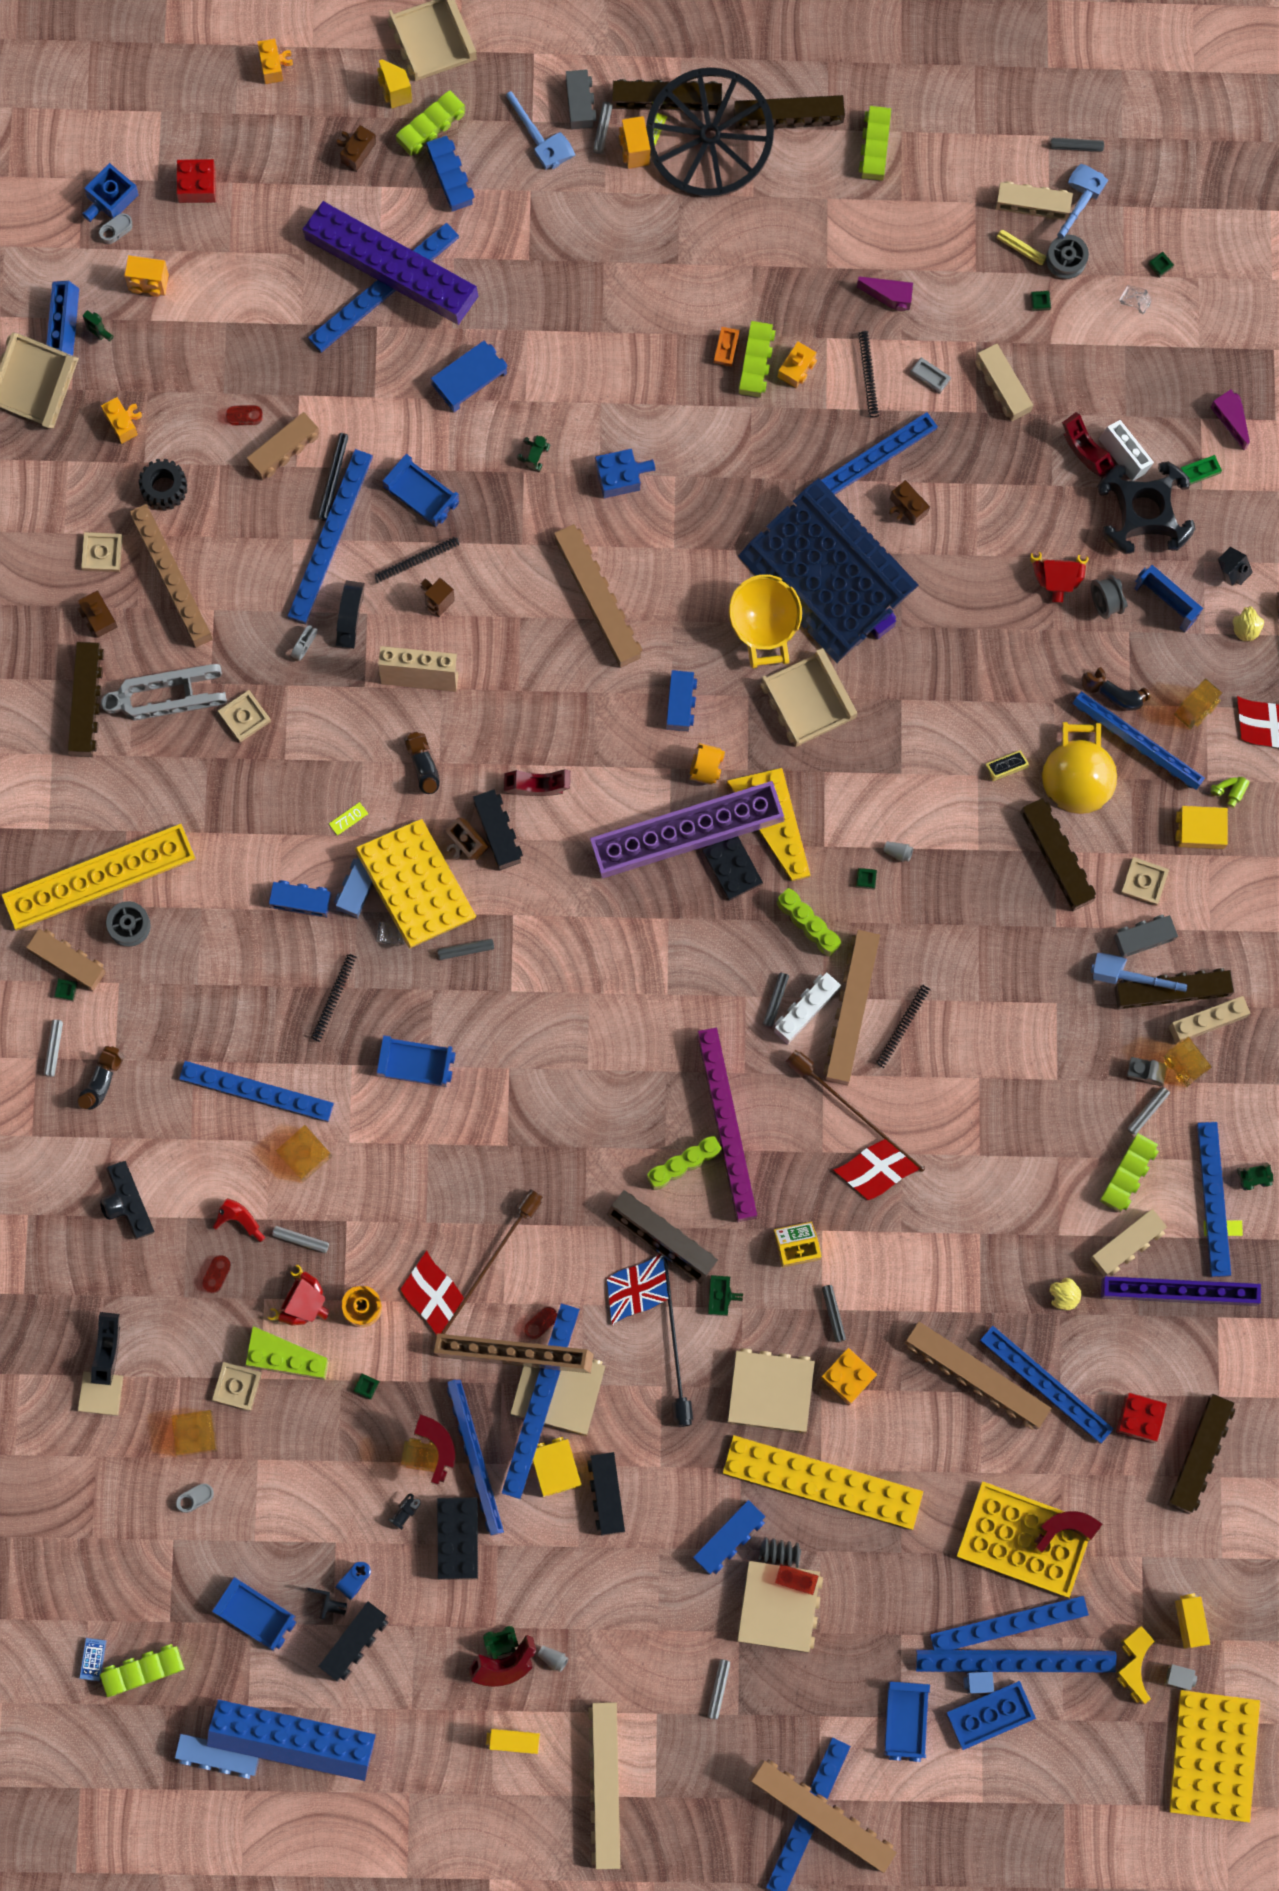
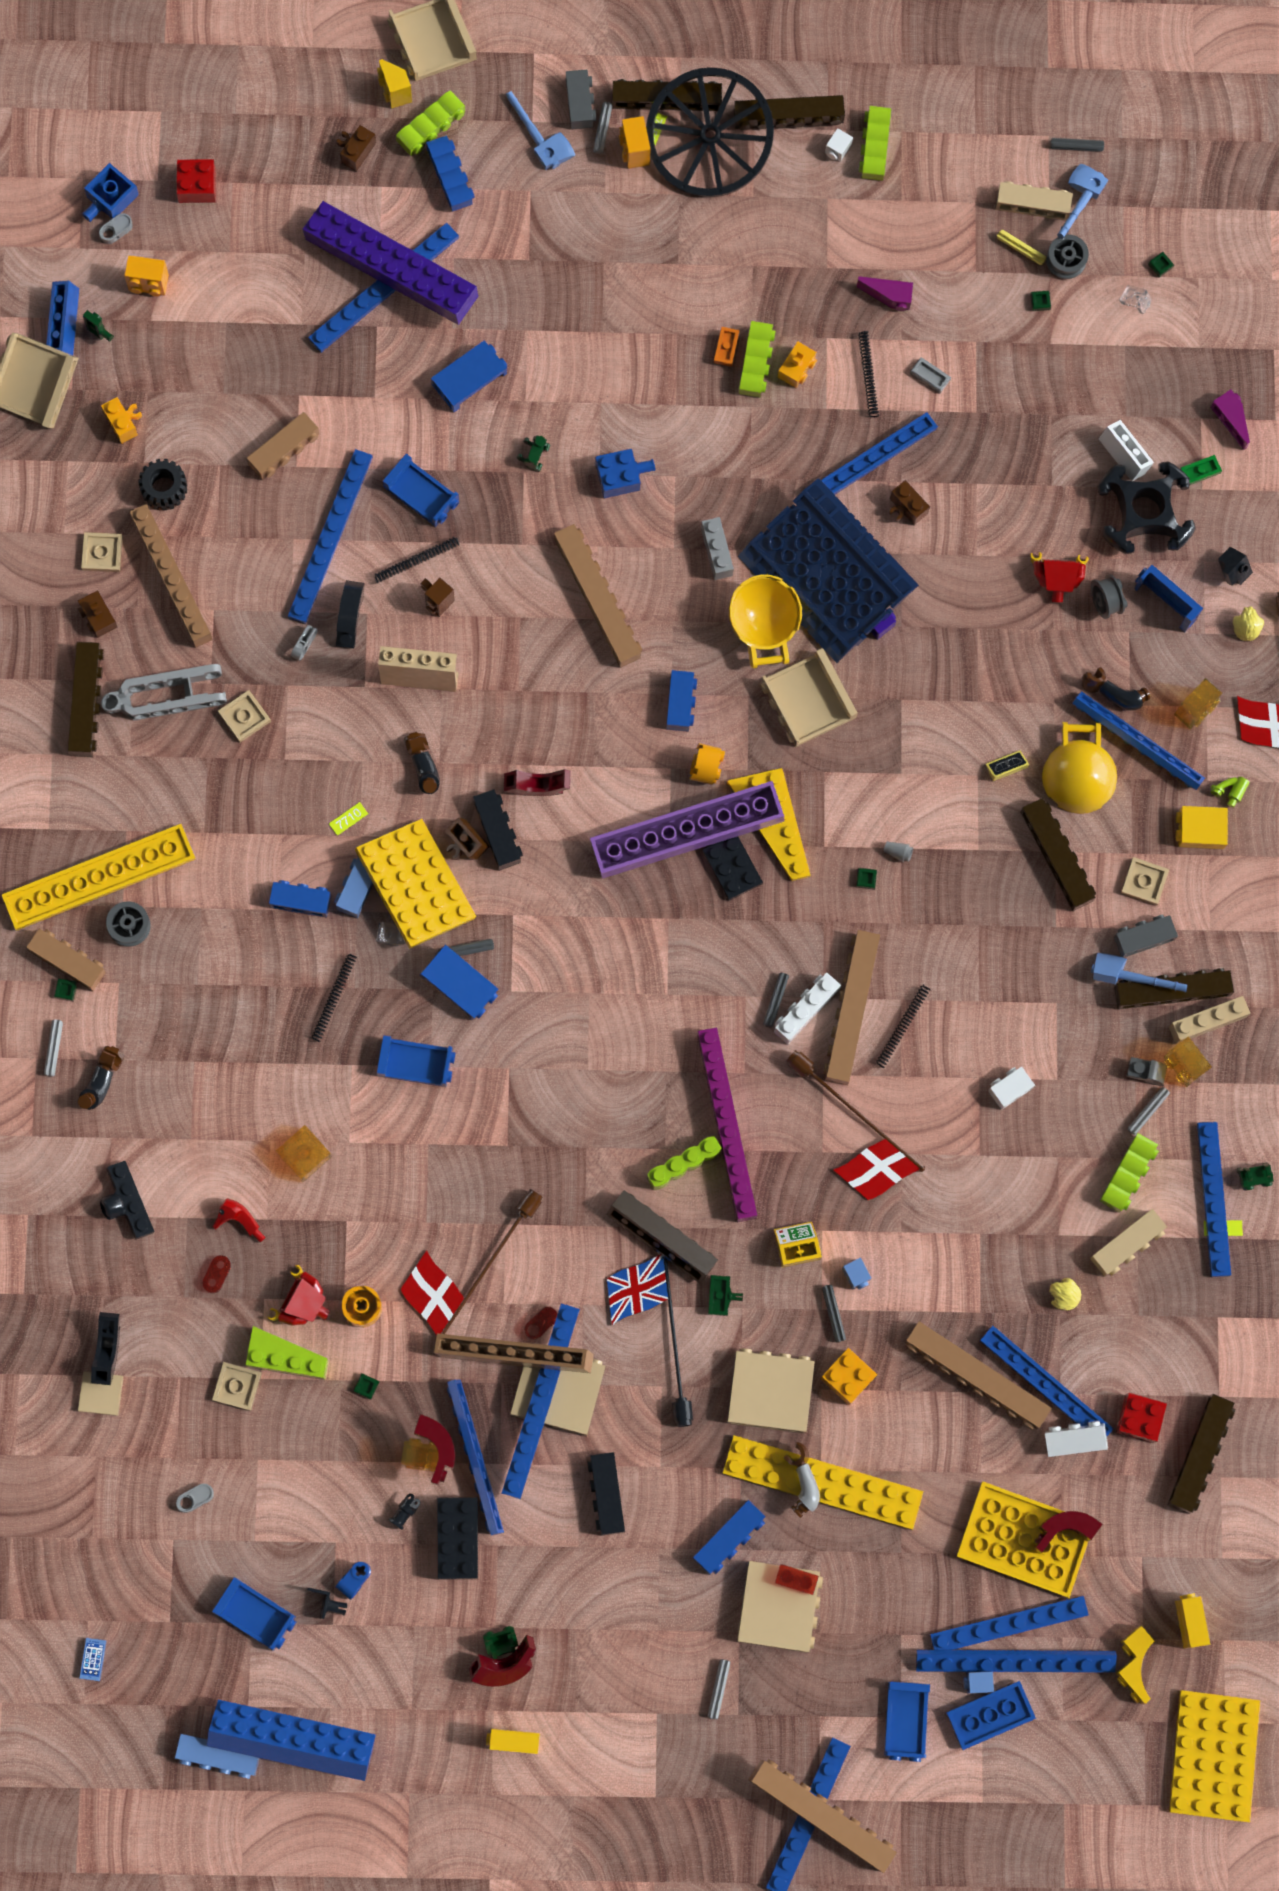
(143, 1671): lime brick -> none
(194, 1433): clear yellow brick -> none
(240, 415): clear red piece -> none
(256, 1091): blue plate -> none
(271, 61): light orange brick -> none
(300, 1239): light grey axle -> none
(332, 476): black axle -> none
(353, 1642): black brick -> none
(460, 982): none -> blue panel
(553, 1658): light grey cone -> none
(555, 1467): yellow brick -> none
(606, 1786): tan brick -> none
(717, 548): none -> light grey brick
(780, 1552): dark grey piece -> none
(809, 1495): none -> light grey piece
(812, 925): lime brick -> none
(838, 145): none -> white brick
(857, 1274): none -> medium blue brick
(1004, 382): tan brick -> none
(1011, 1087): none -> white brick
(1076, 1439): none -> white brick
(1084, 447): dark red arch -> none
(1180, 1291): dark purple brick -> none
(1180, 1677): light grey brick -> none

